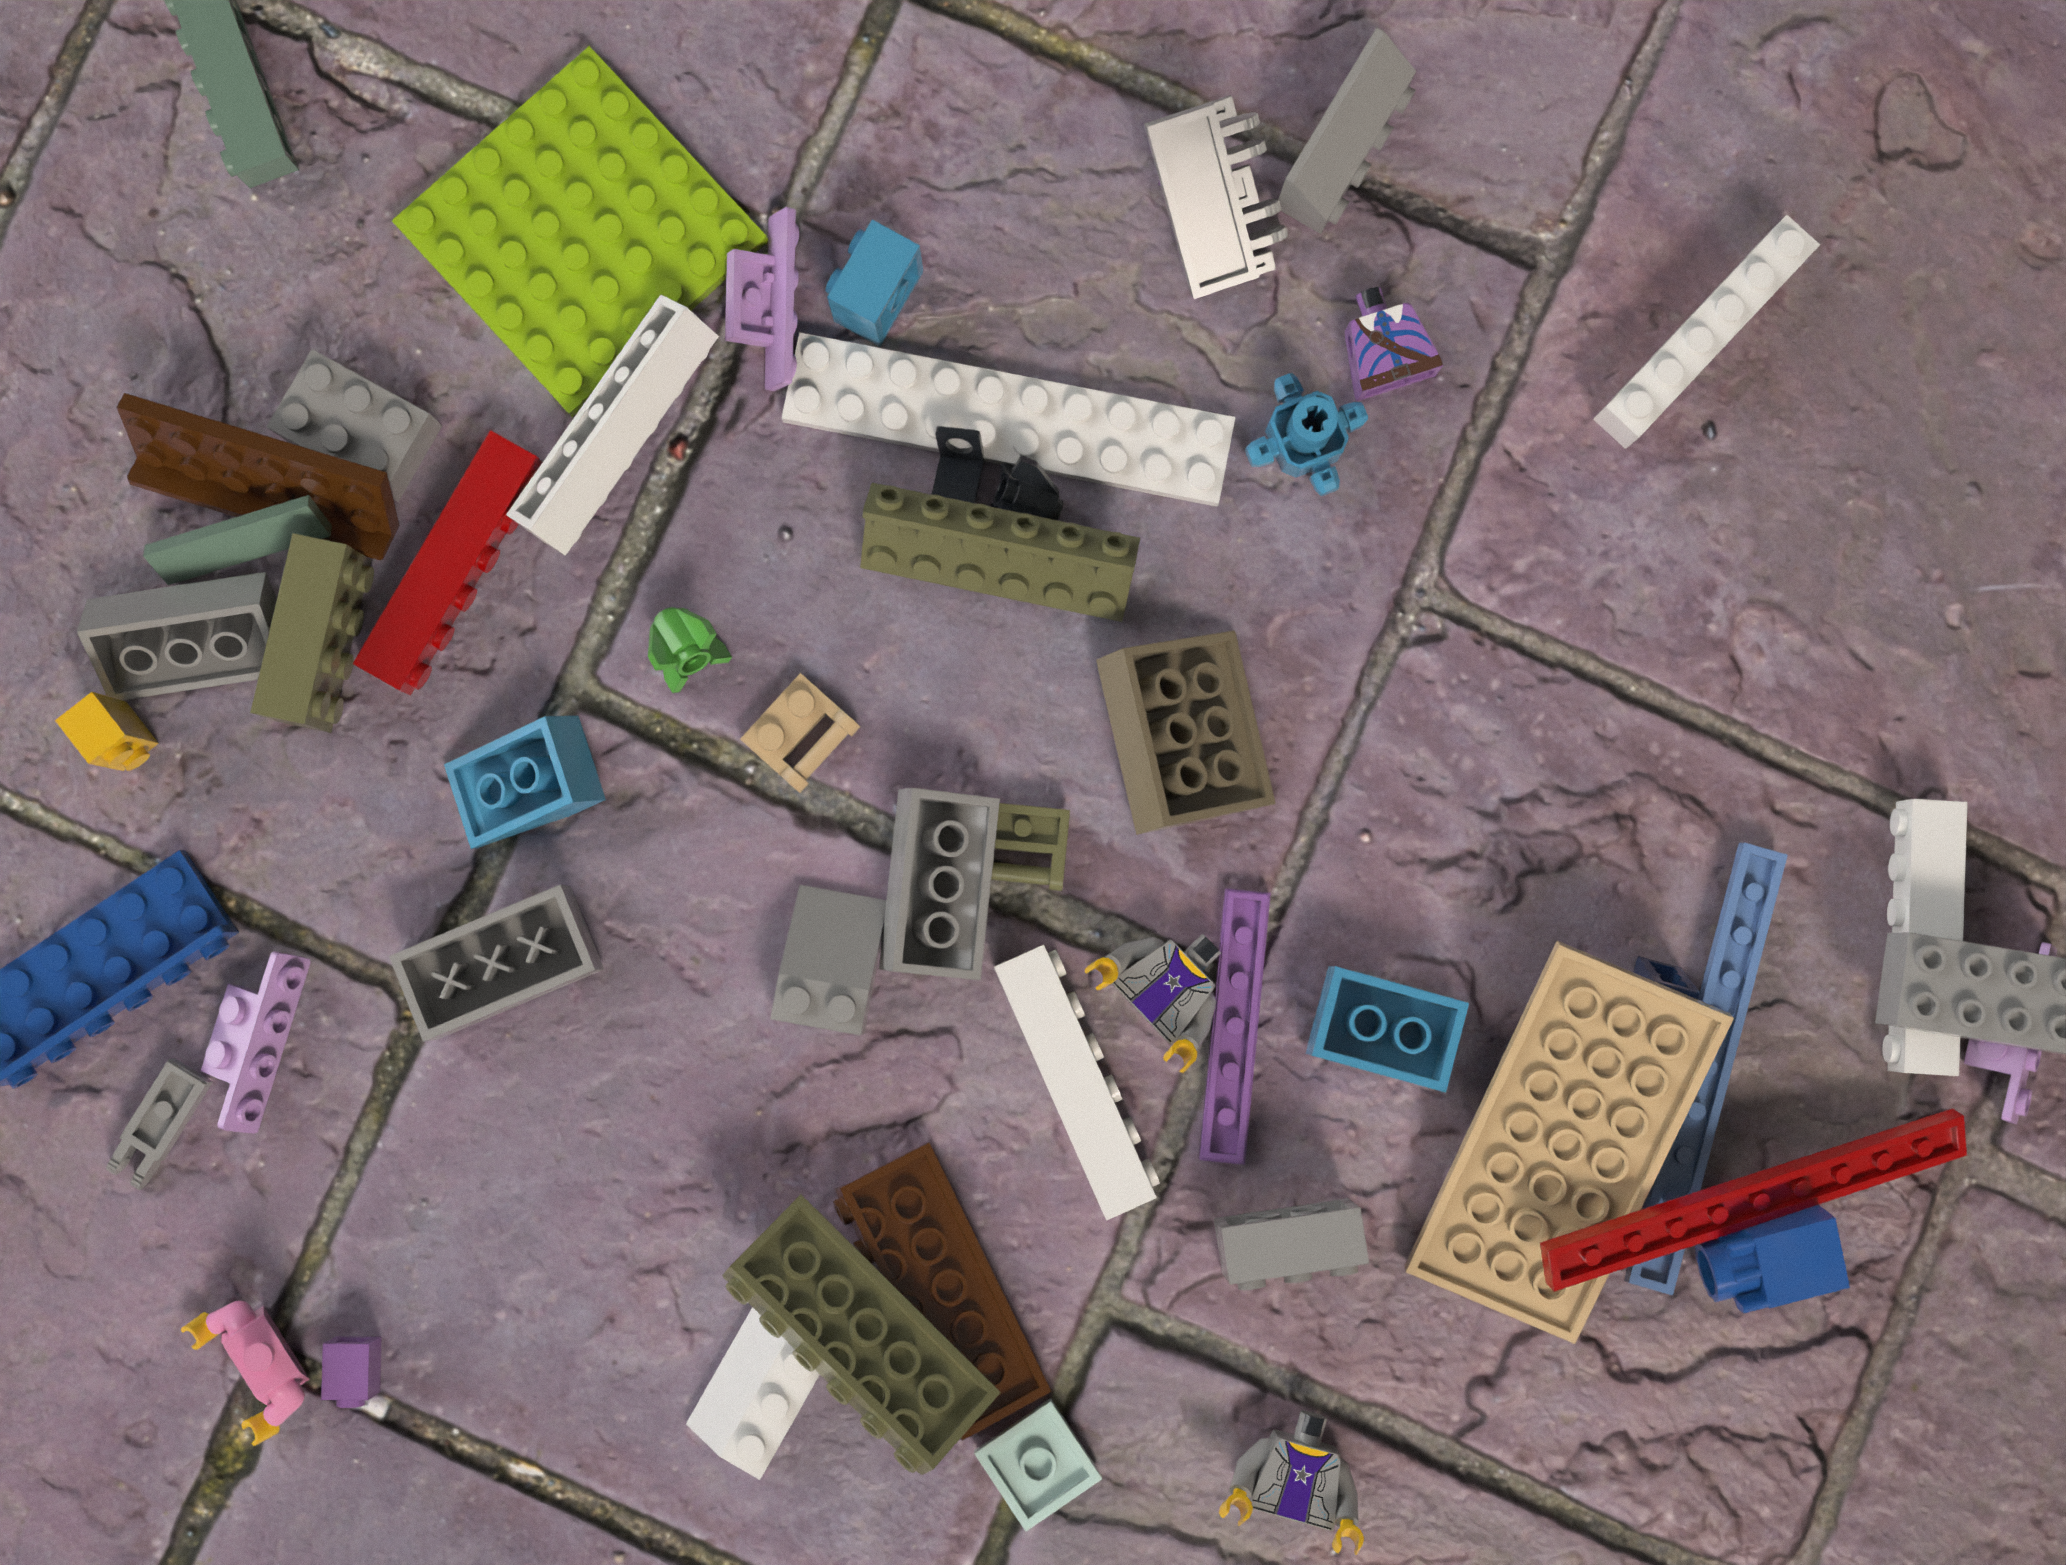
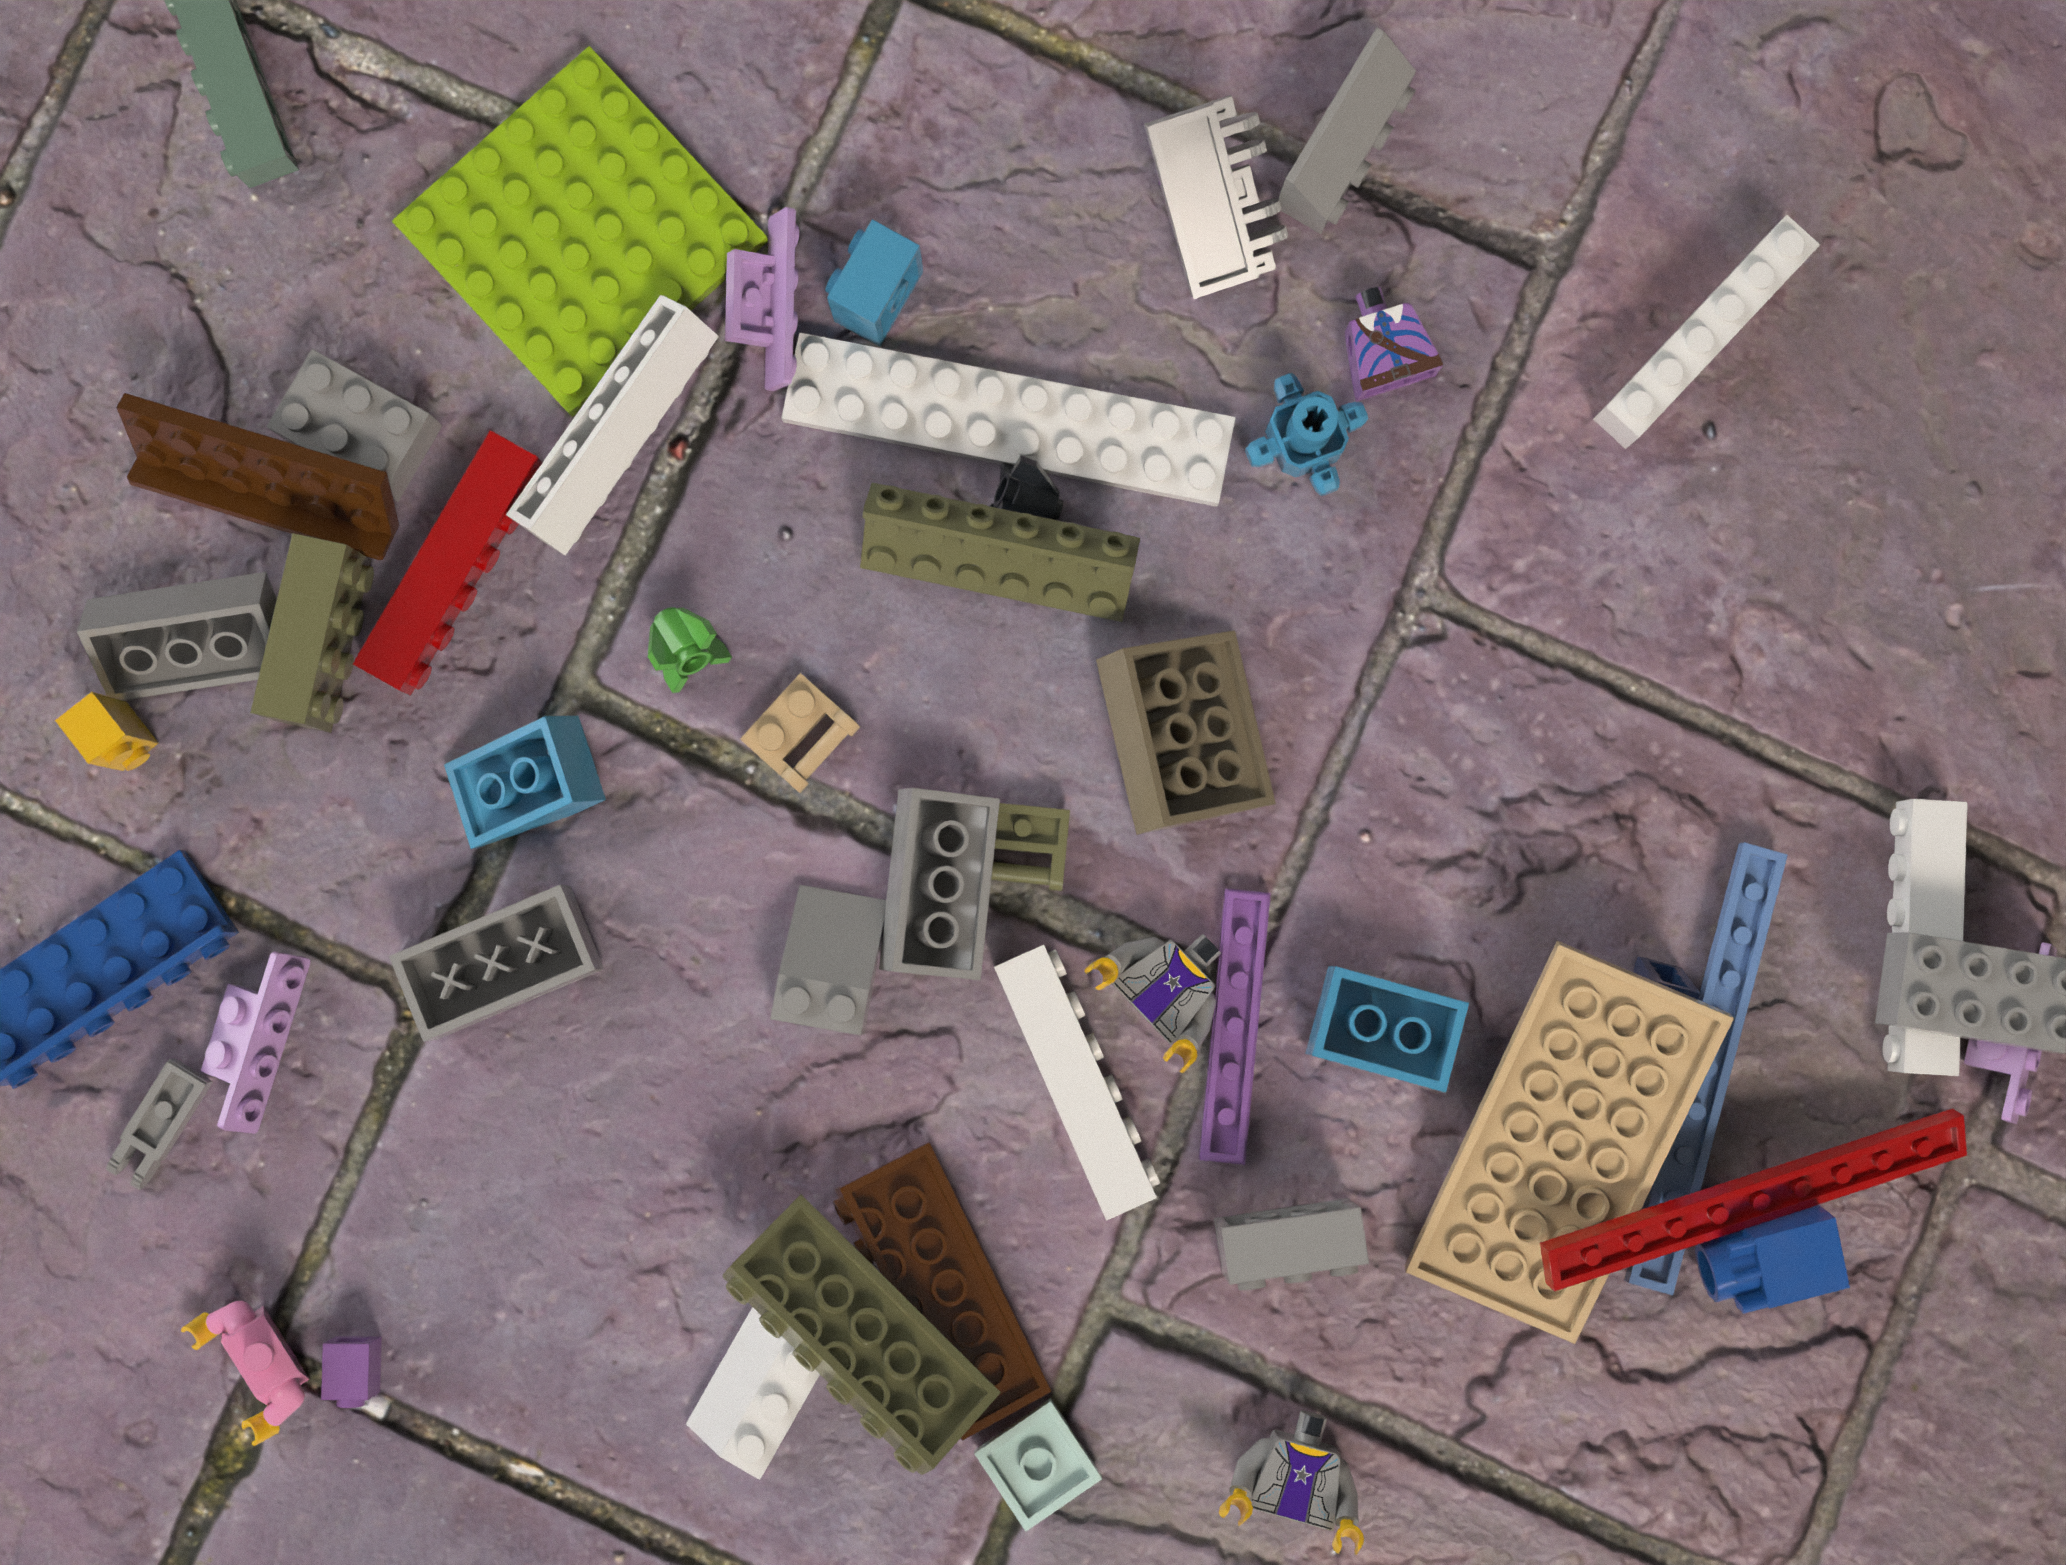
(236, 540): sand green tile -> none
(958, 468): black bracket -> none

